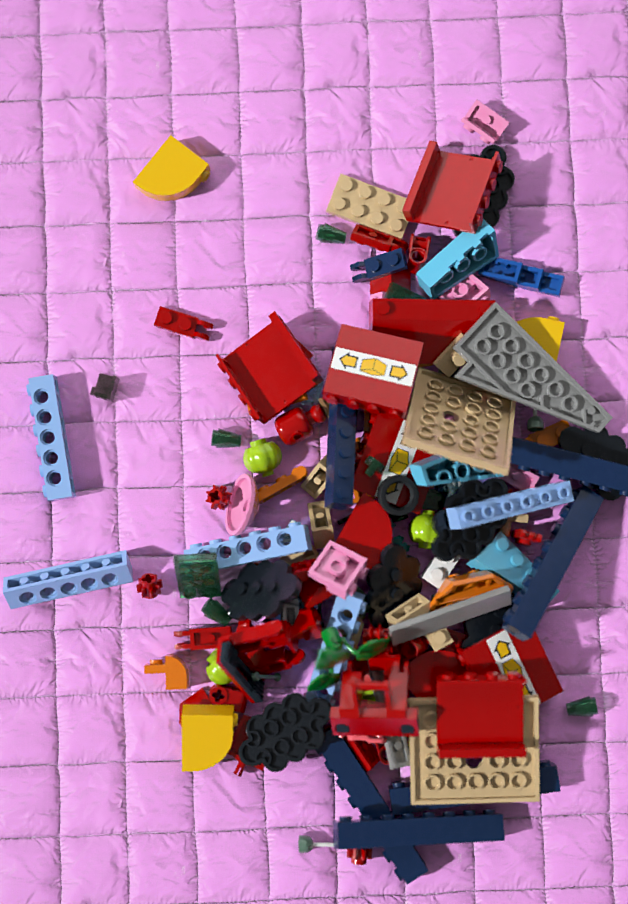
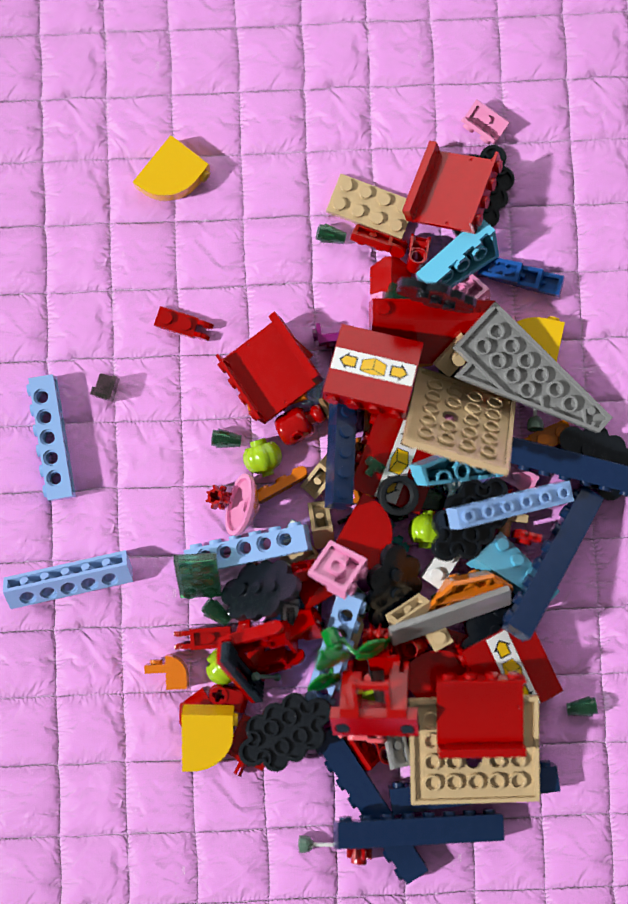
(149, 586): red gear -> none
(324, 339): none -> magenta bracket
(380, 265): dark blue hinge -> none
(436, 295): none -> plate

